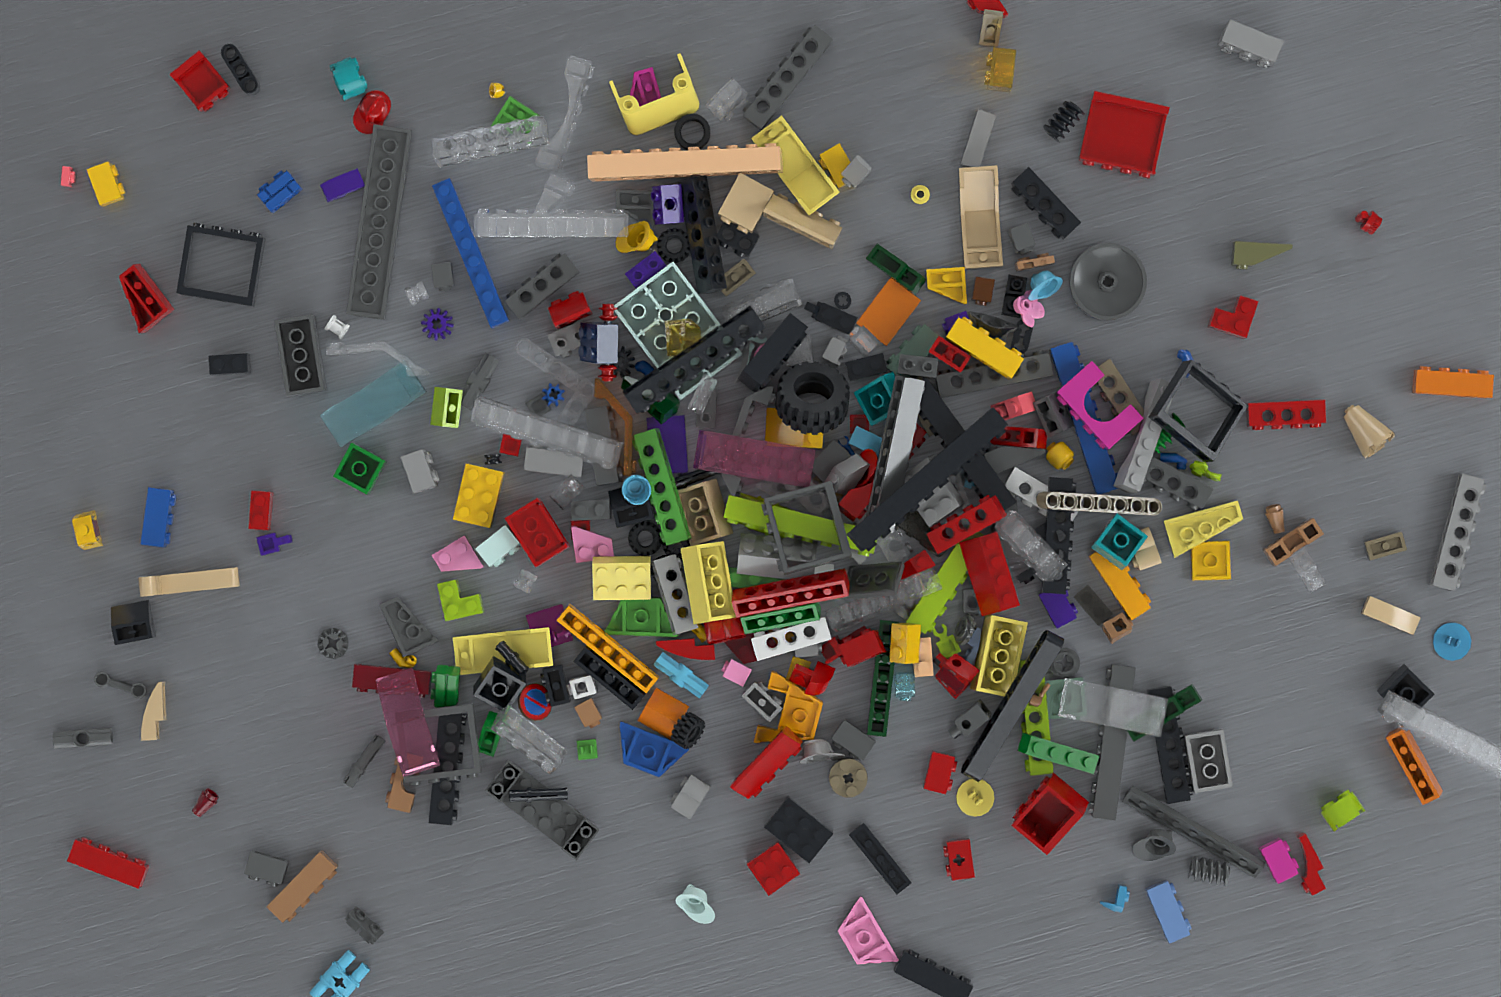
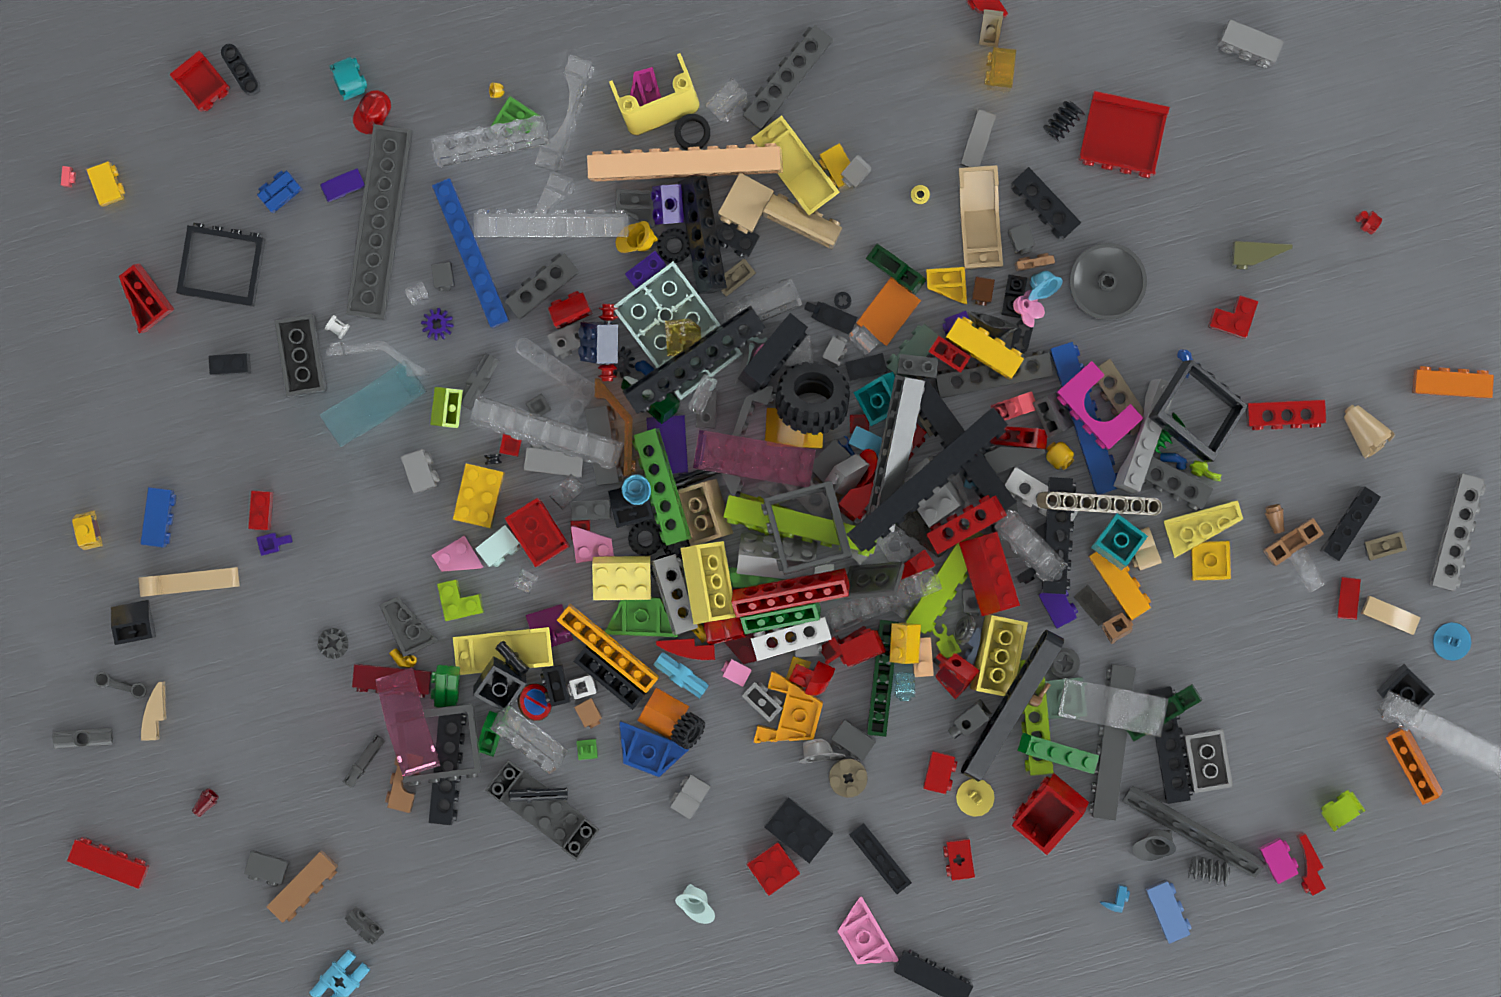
(360, 468): green brick -> none
(551, 400): blue gear -> none
(766, 763): red slope -> none
(1349, 598): none -> red slope
(1350, 523): none -> black brick

